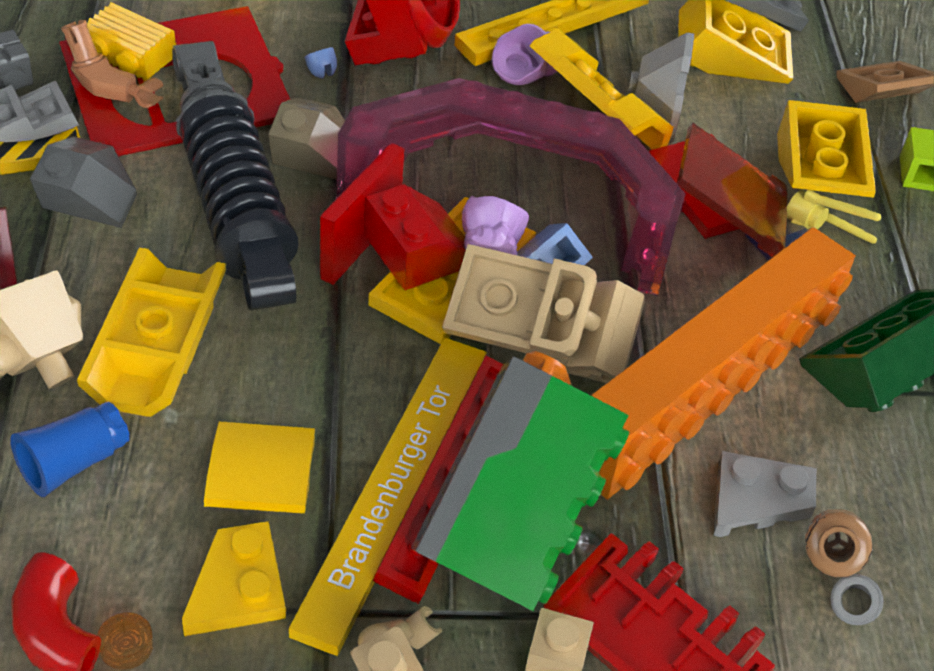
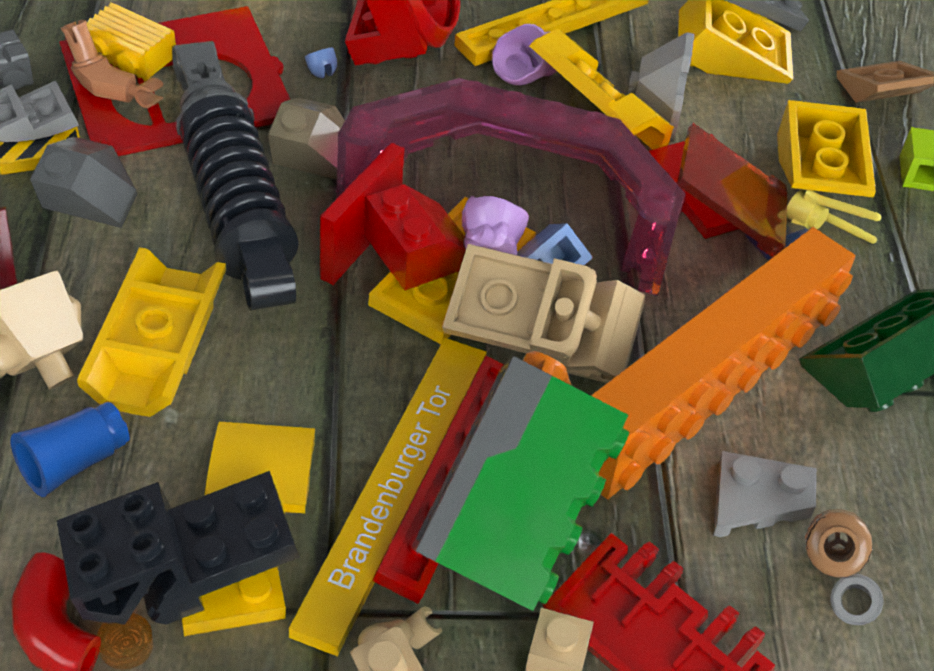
(171, 554): none -> black piece

